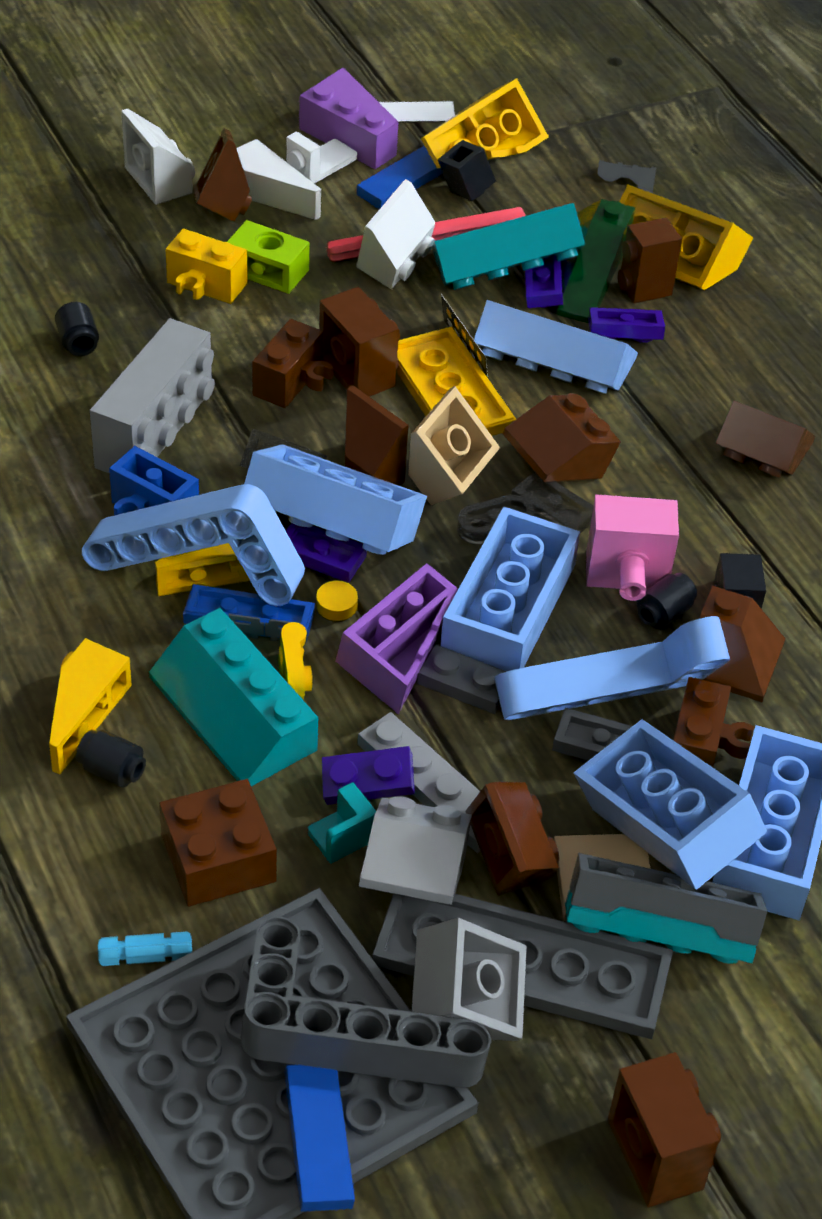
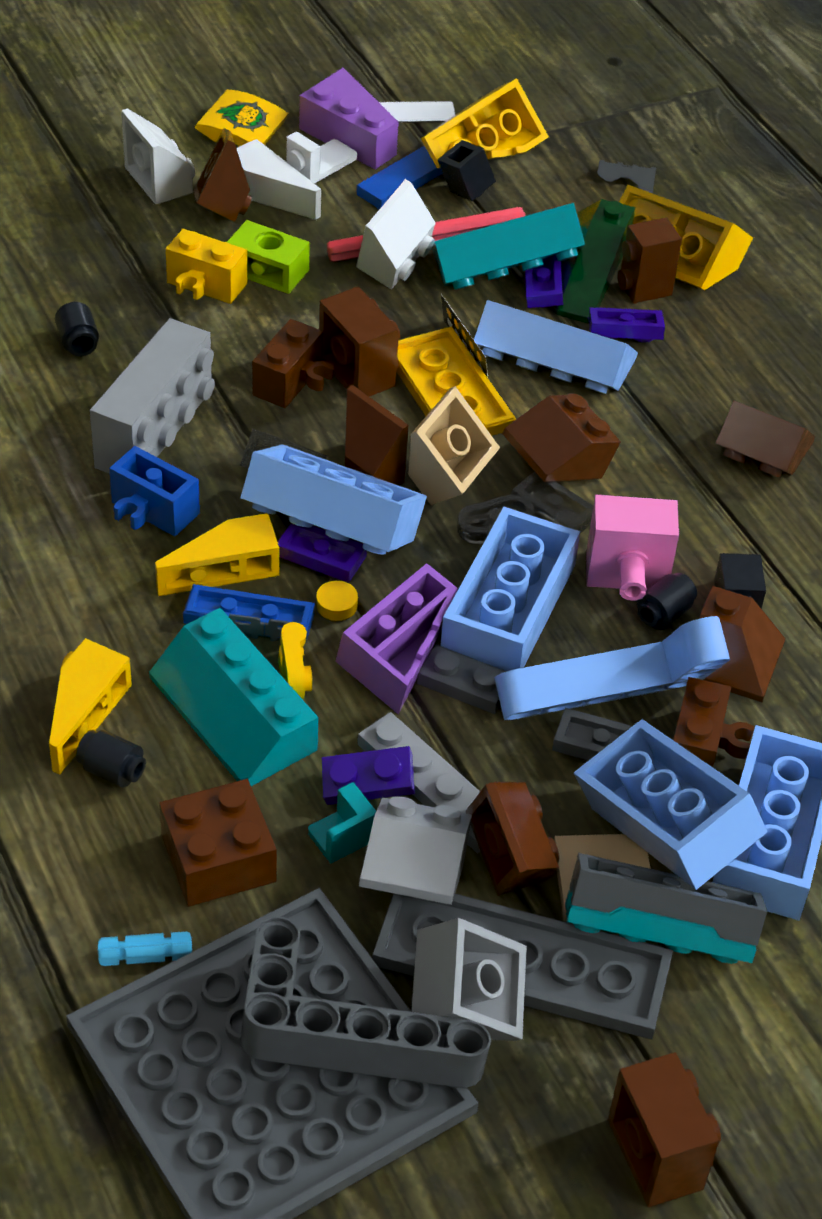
(229, 515): light blue beam -> none
(244, 116): none -> yellow slope
(319, 1139): blue tile -> none

